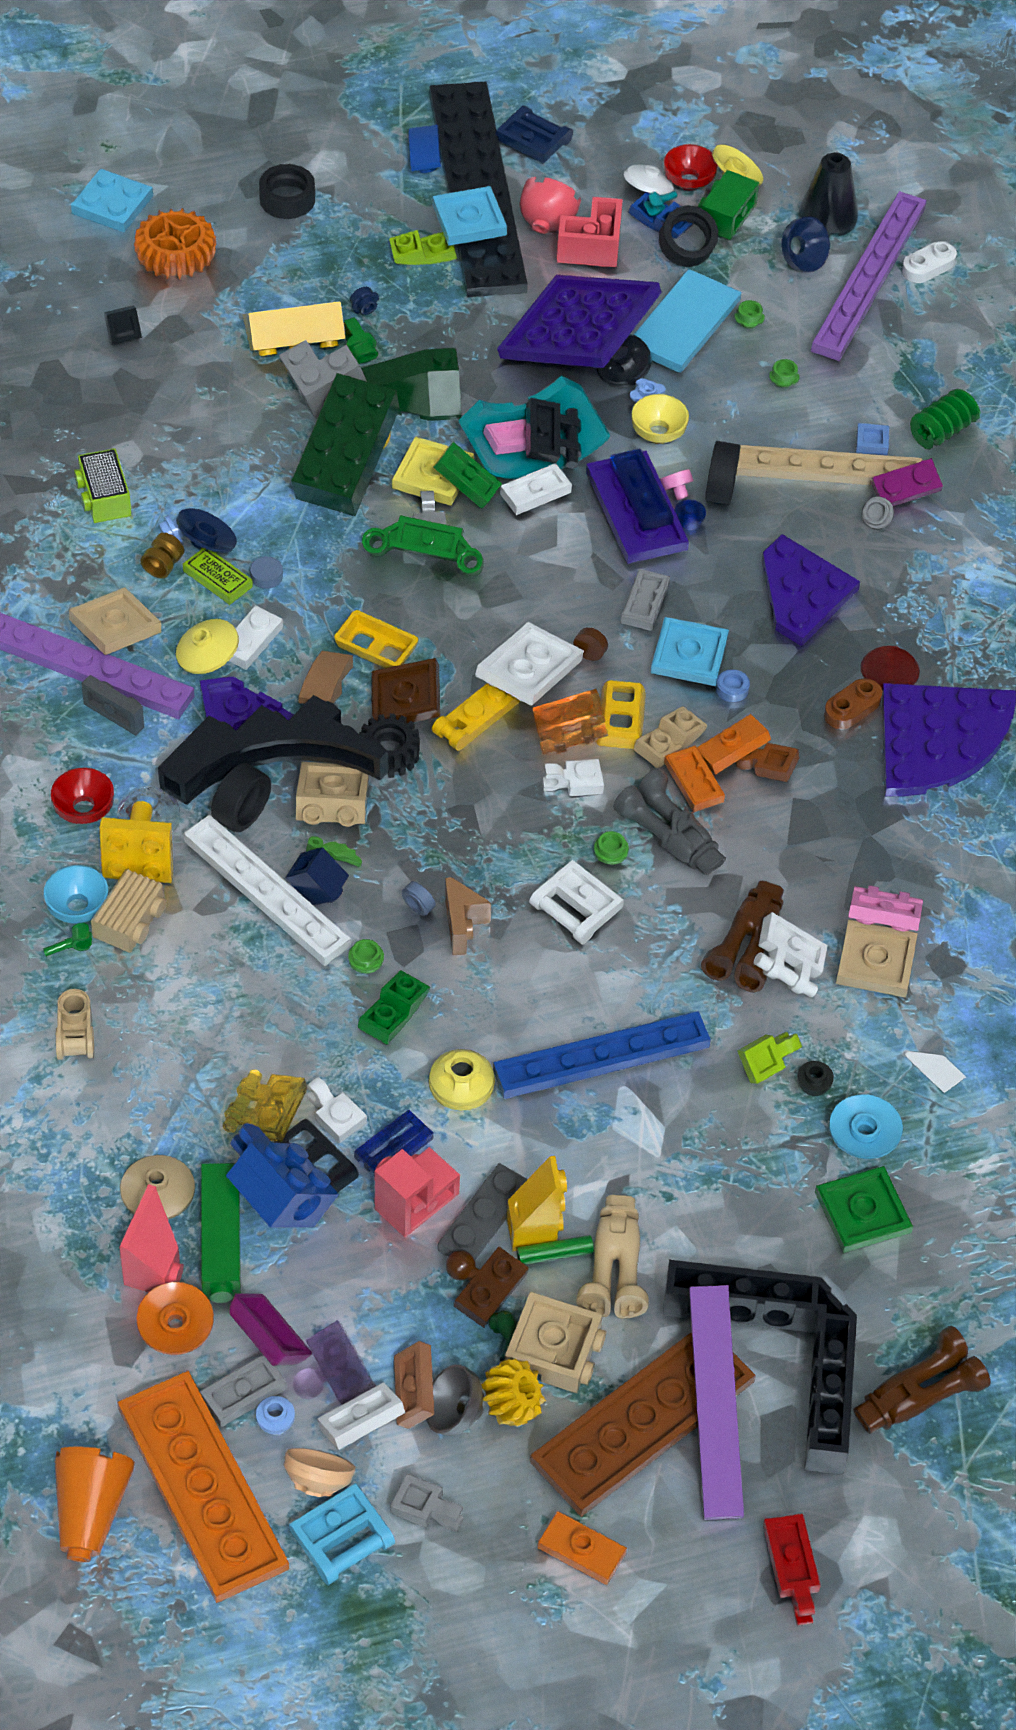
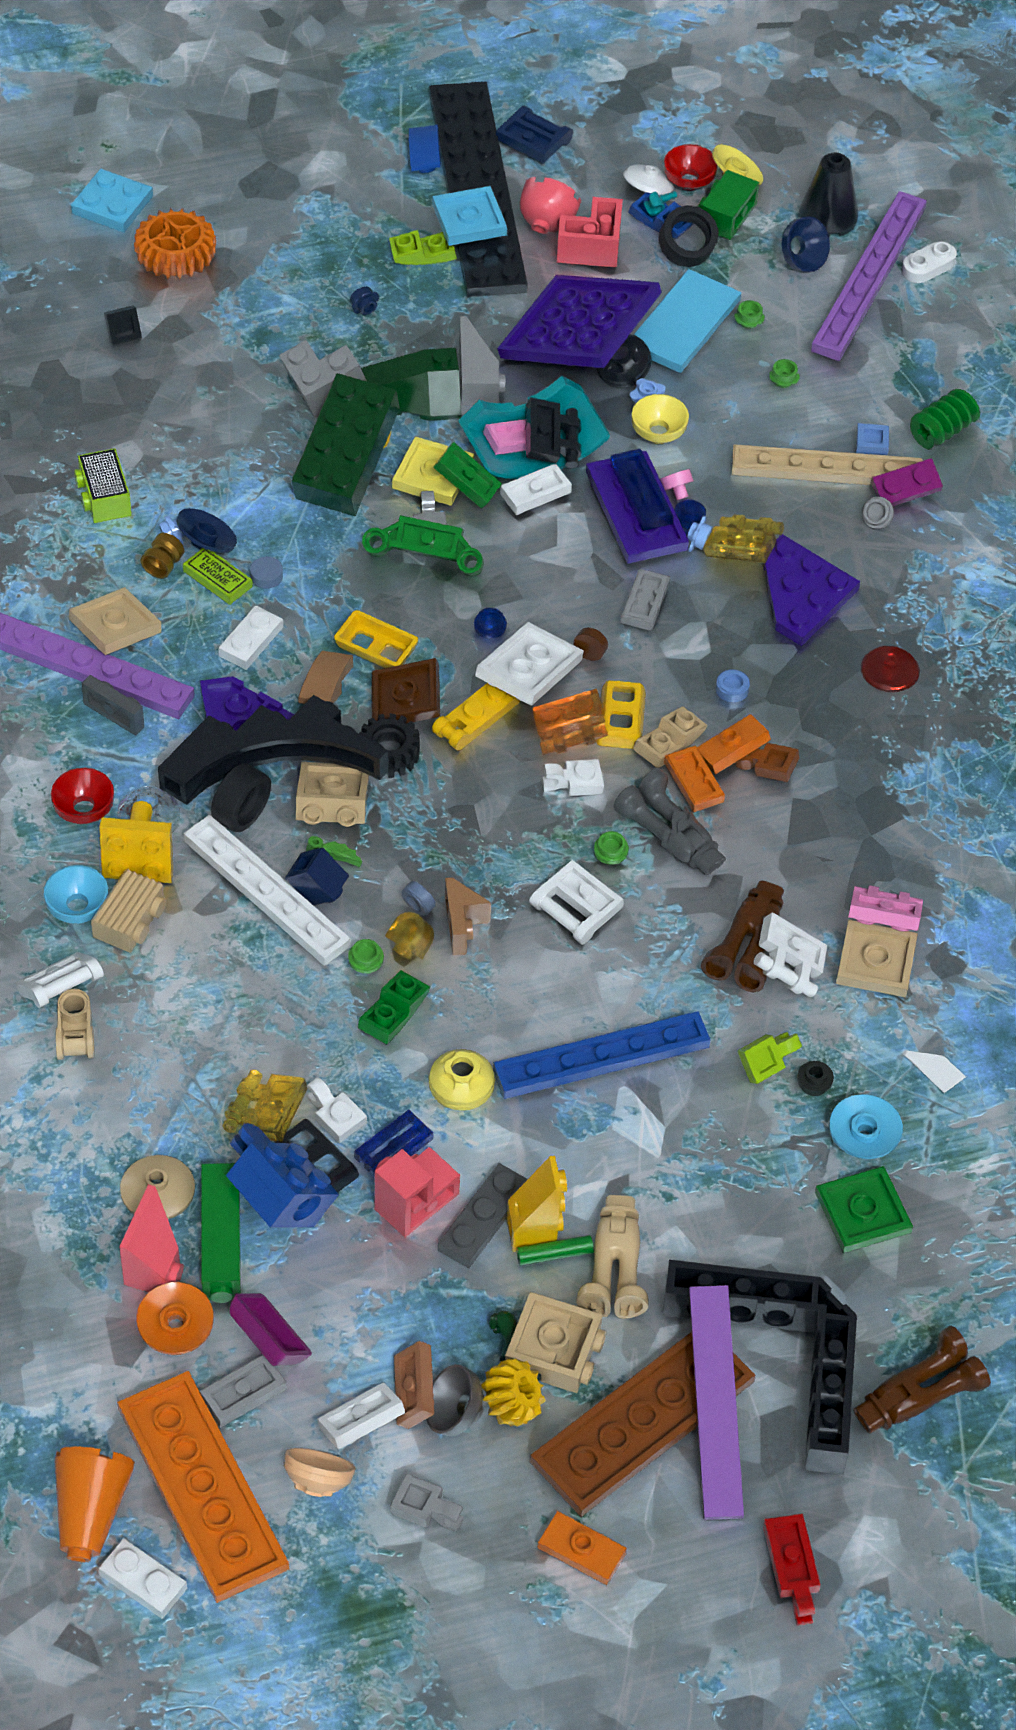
(59, 978): none -> white plate
(80, 940): green hand -> none
(142, 1578): none -> white plate
(207, 646): light yellow dish -> none
(277, 1424): light blue plate -> none
(291, 206): black tyre -> none
(294, 325): yellow slope -> none
(335, 1523): medium azure plate -> none
(338, 1365): clear purple plate -> none
(359, 342): green piece -> none
(410, 935): none -> clear yellow plate
(478, 367): none -> light grey slope
(487, 1286): reddish brown plate -> none
(490, 623): none -> clear blue plate
(689, 651): medium azure plate -> none
(699, 534): none -> light blue plate
(722, 472): black tyre -> none
(743, 538): none -> clear yellow plate
(858, 698): dark orange plate -> none
(940, 734): dark purple plate -> none

